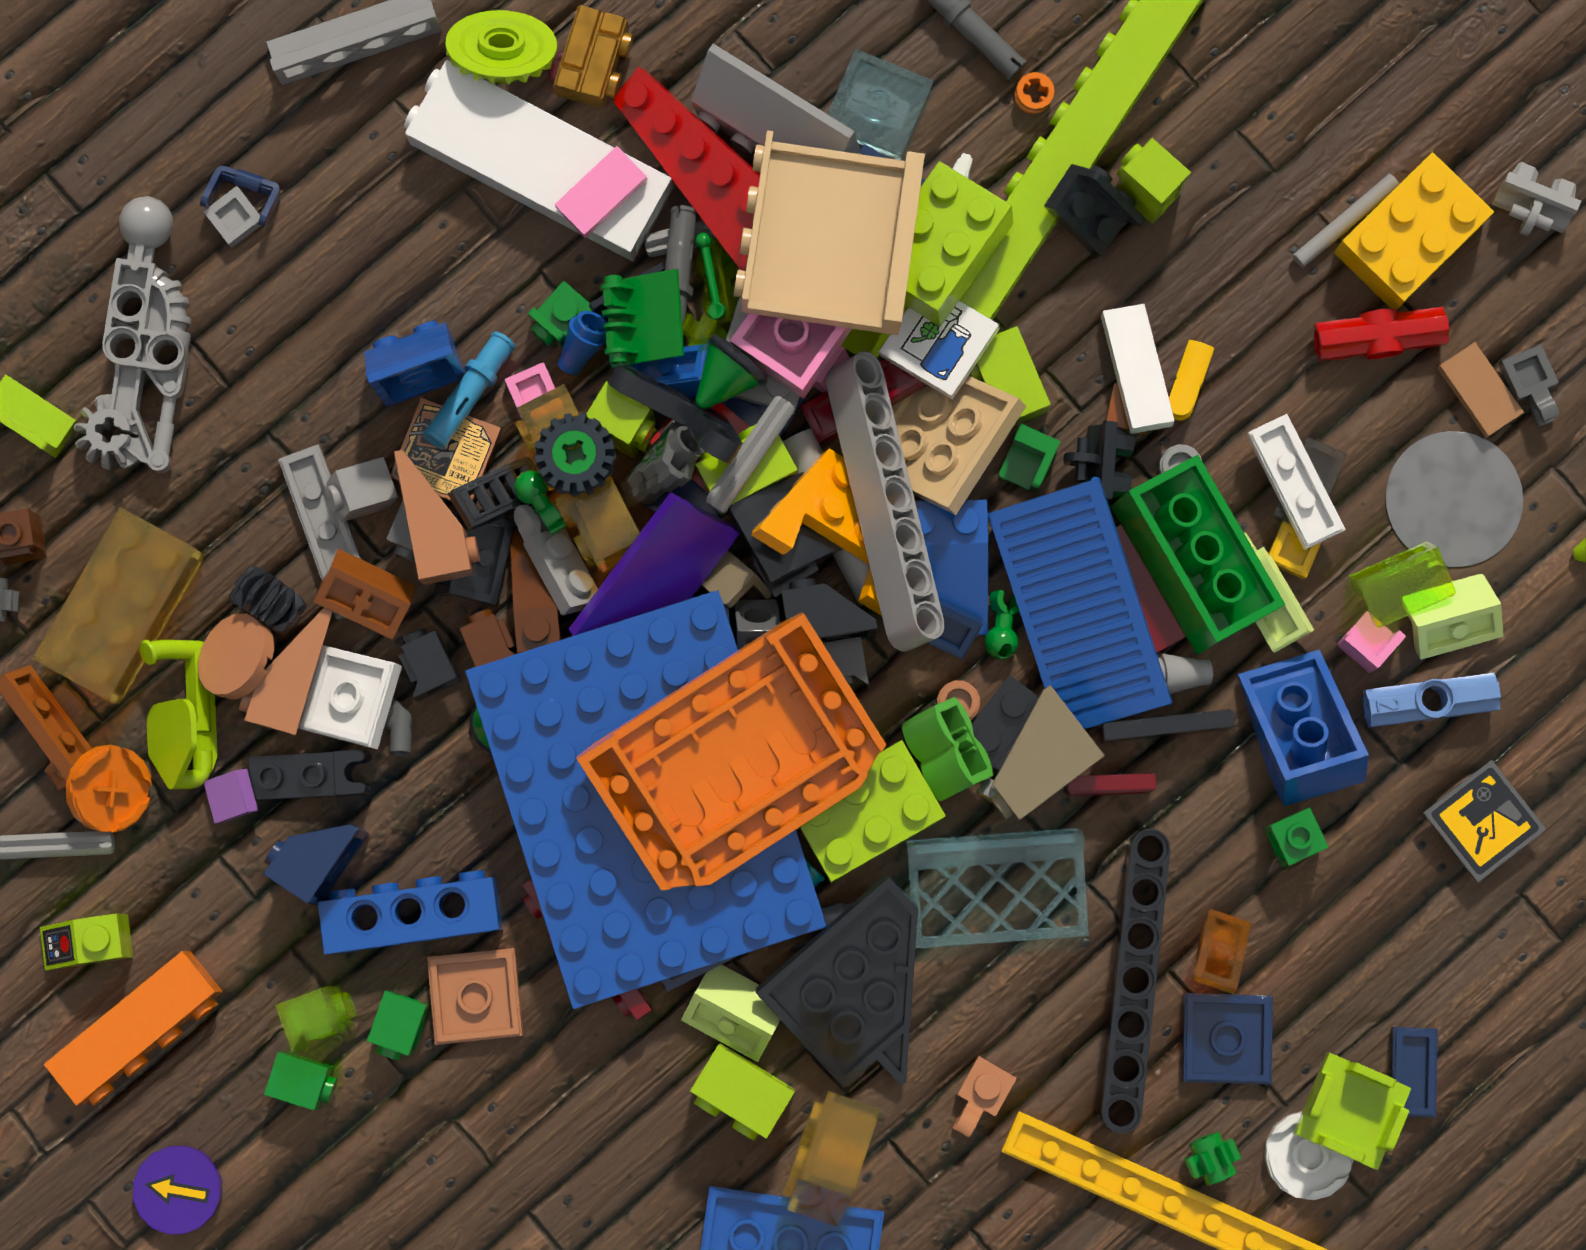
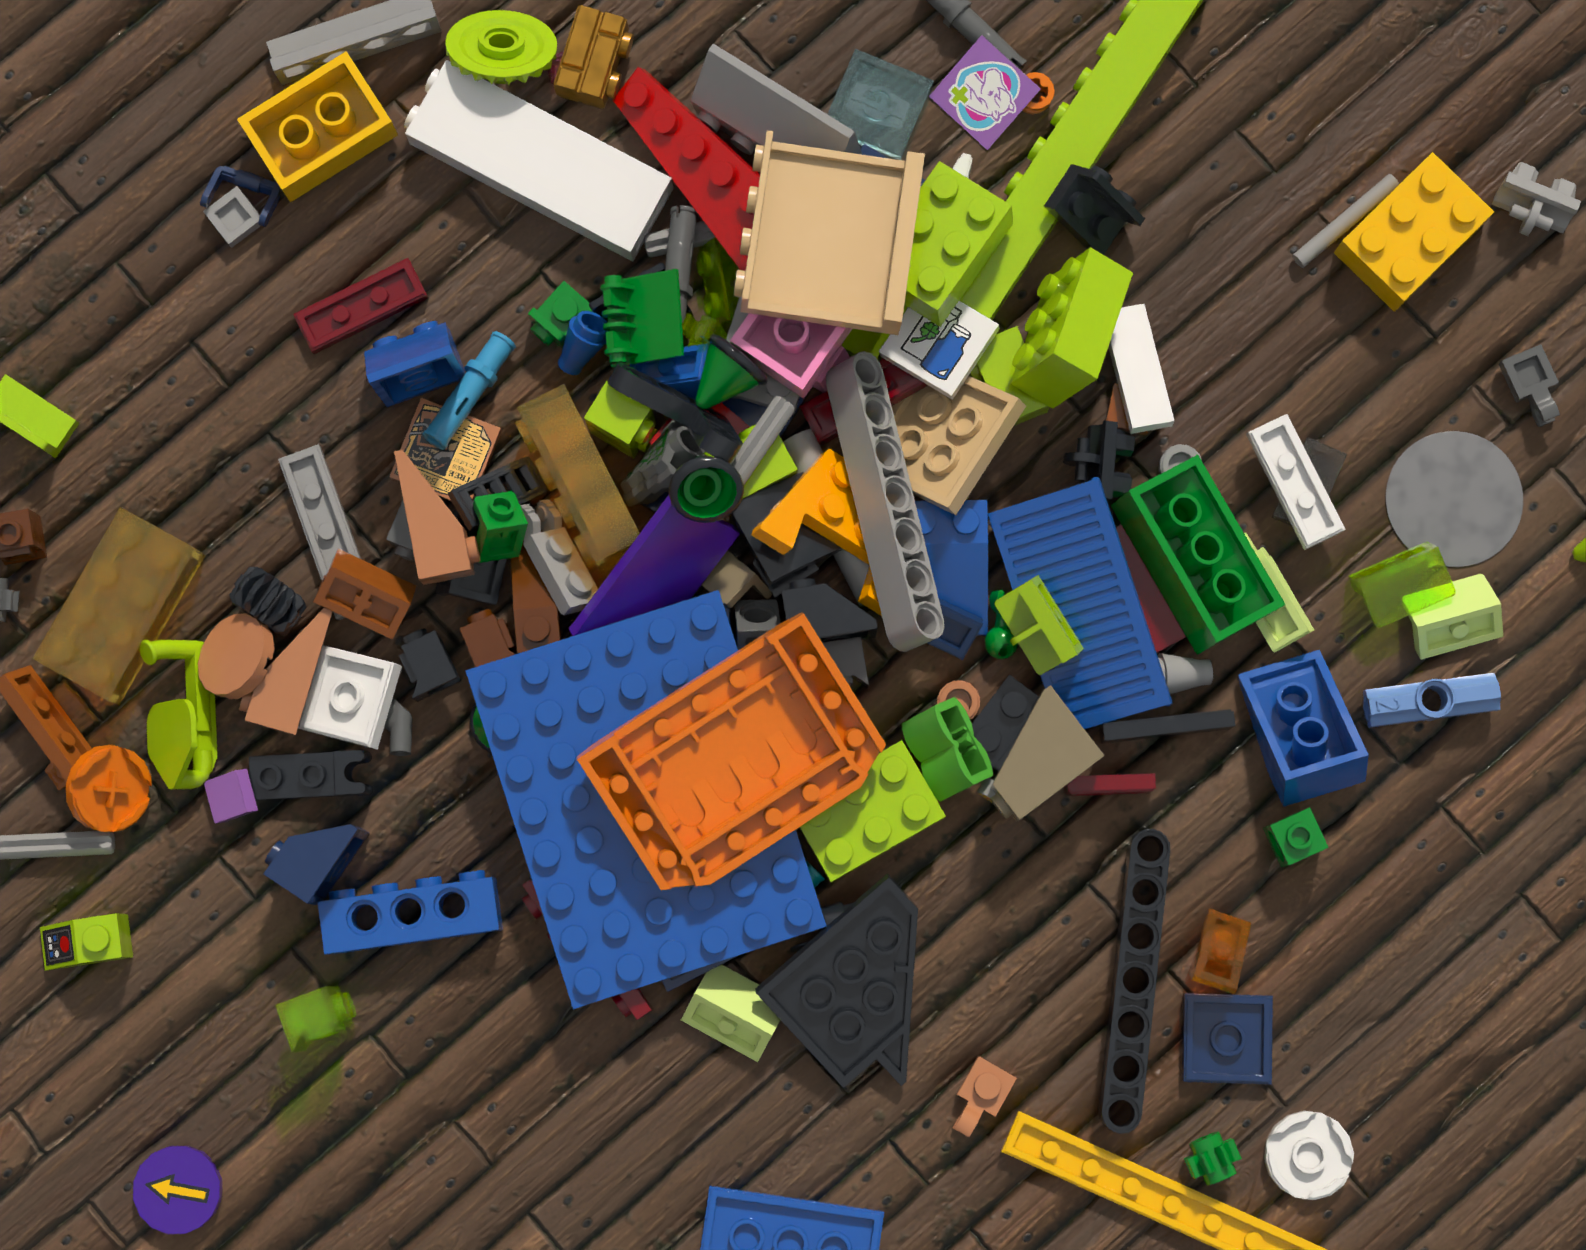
(133, 1029): orange brick -> none
(160, 323): light grey arm -> none
(301, 1081): green brick -> none
(318, 126): none -> yellow brick
(360, 306): none -> dark red tile
(360, 490): light grey brick -> none
(398, 1025): green brick -> none
(475, 996): nougat tile -> none
(500, 527): none -> green bracket
(529, 384): bright pink tile -> none
(533, 490): green arm -> none
(581, 473): black wheel -> none
(601, 192): bright pink tile -> none
(706, 489): none -> hat
(716, 309): green hinge -> none
(742, 1092): lime brick -> none
(830, 1158): clear yellow brick -> none
(984, 92): none -> sticker
(1004, 850): clear light blue fence -> none
(1028, 459): green panel -> none
(1038, 625): none -> lime panel
(1070, 328): none -> lime brick
(1151, 178): lime brick -> none
(1190, 379): yellow bar -> none
(1289, 553): yellow tile -> none
(1354, 1111): lime panel -> none
(1368, 643): bright pink panel -> none
(1381, 334): red piece -> none
(1415, 1065): dark blue tile -> none
(1480, 390): medium nougat tile -> none
(1484, 821): piece -> none

